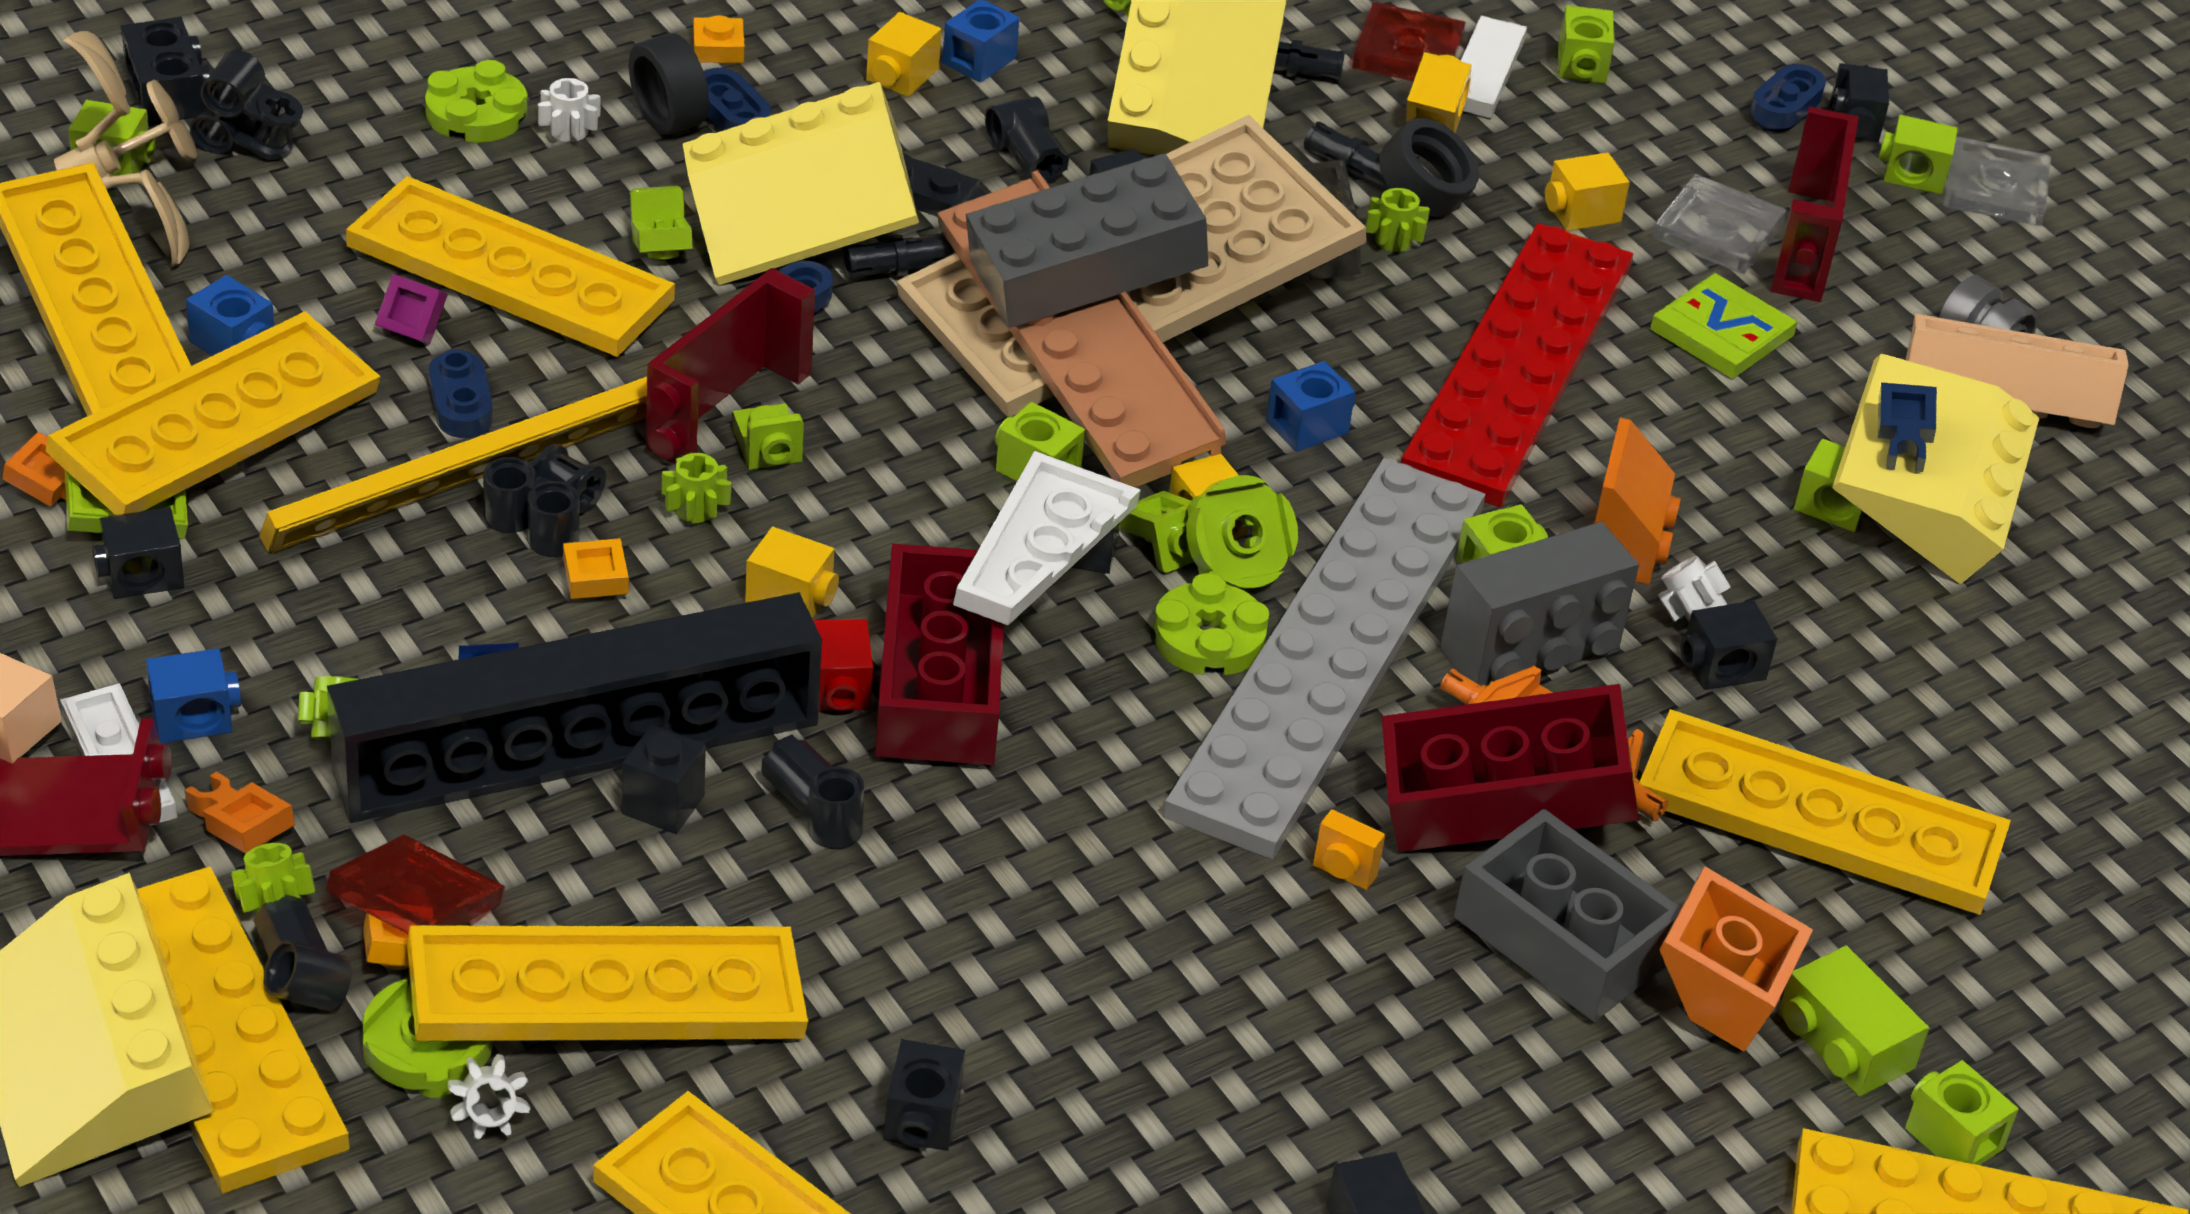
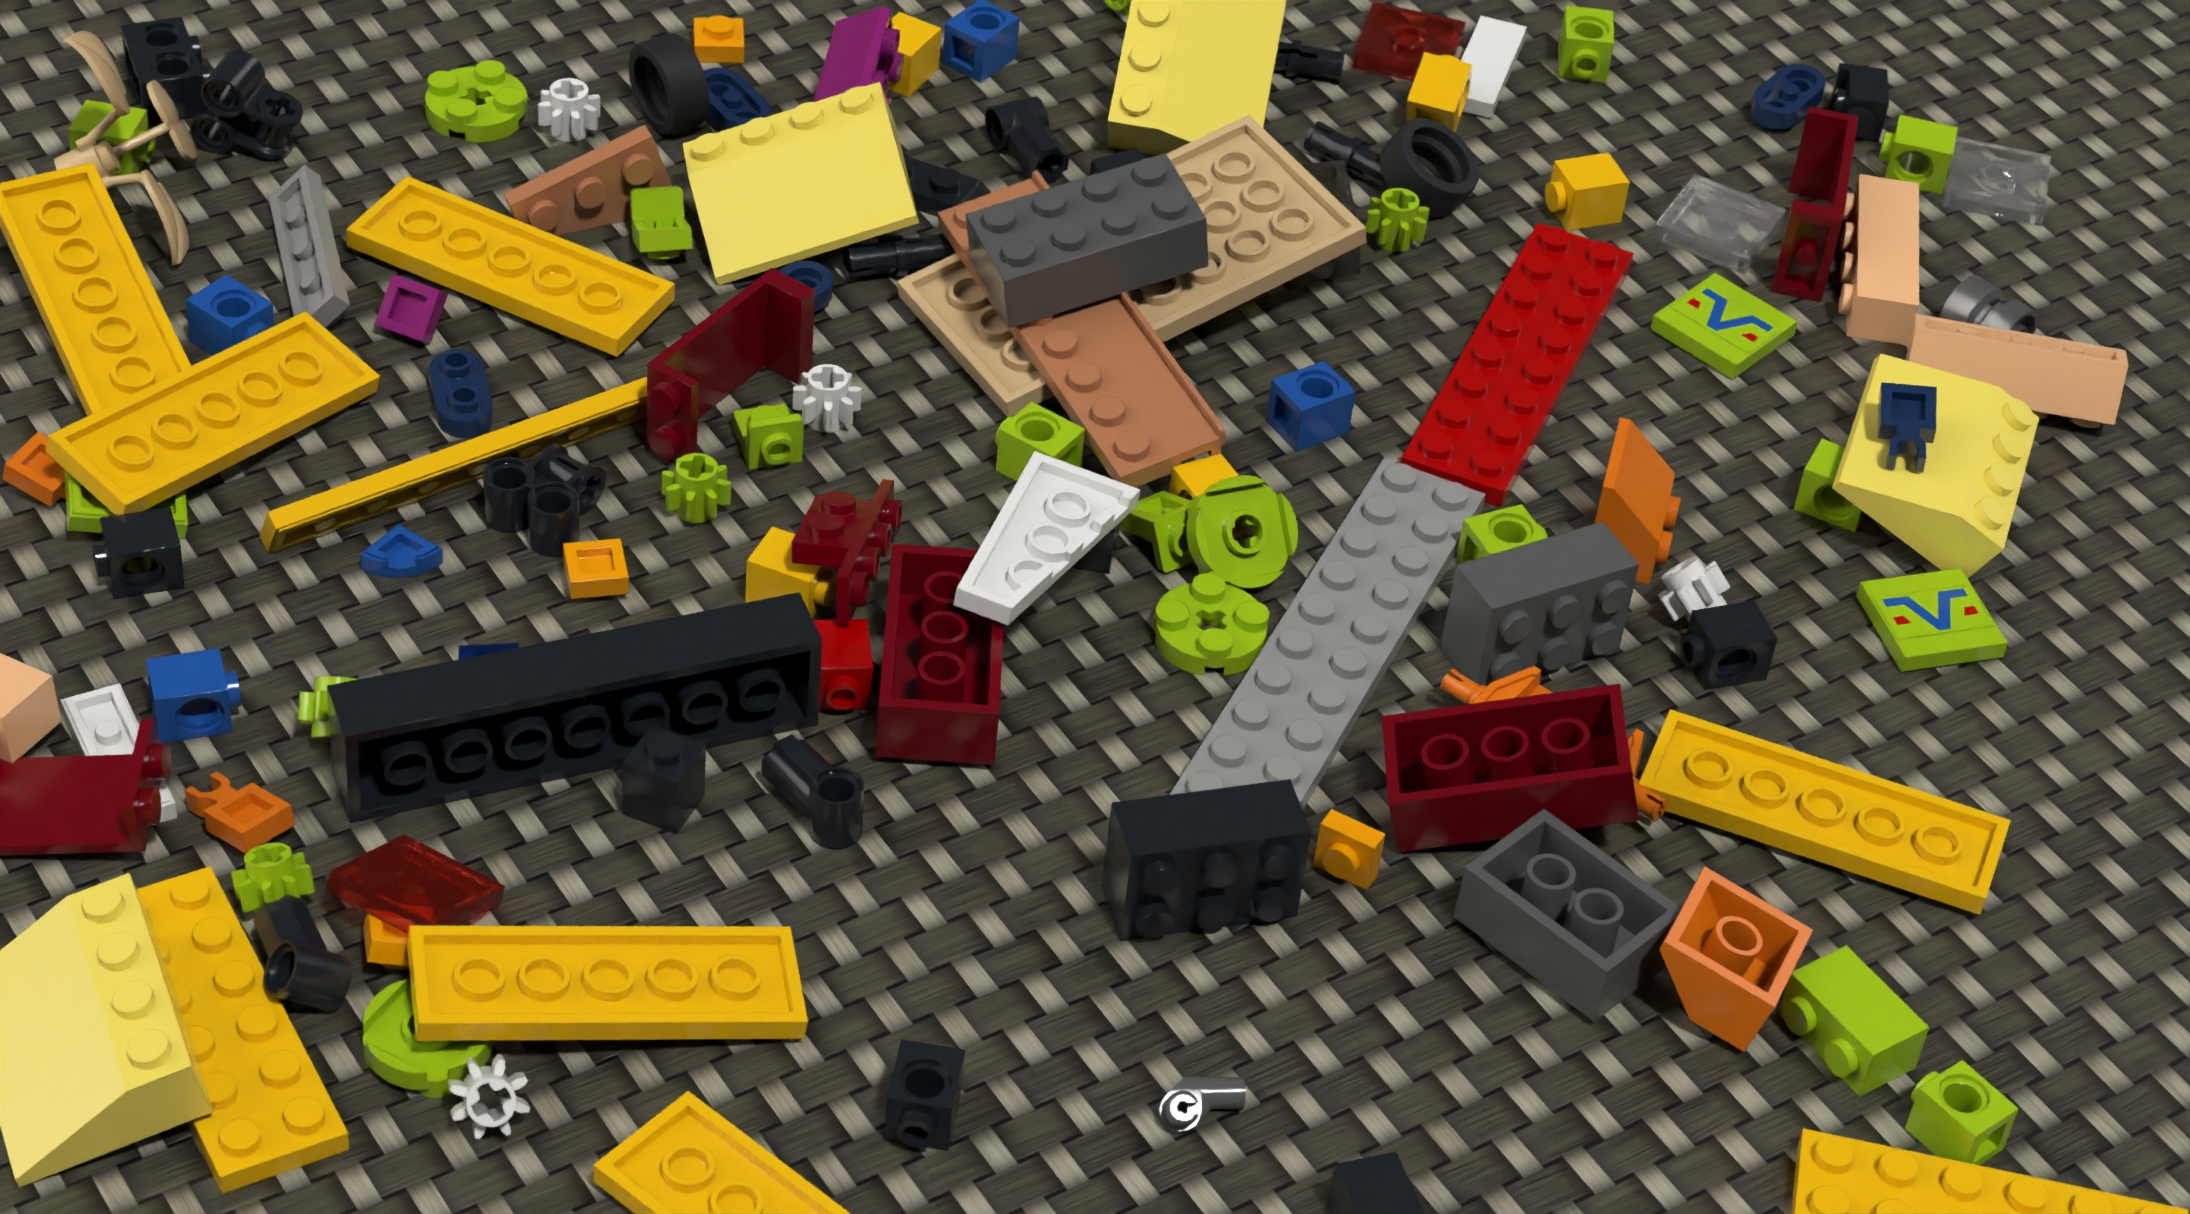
(309, 248): none -> light grey plate
(401, 555): none -> blue tile
(591, 187): none -> nougat wing
(827, 398): none -> white gear
(849, 537): none -> dark red bracket
(862, 54): none -> magenta slope
(1197, 1097): none -> dark grey arm
(1205, 859): none -> black brick
(1880, 259): none -> light nougat brick
(1931, 619): none -> lime tile

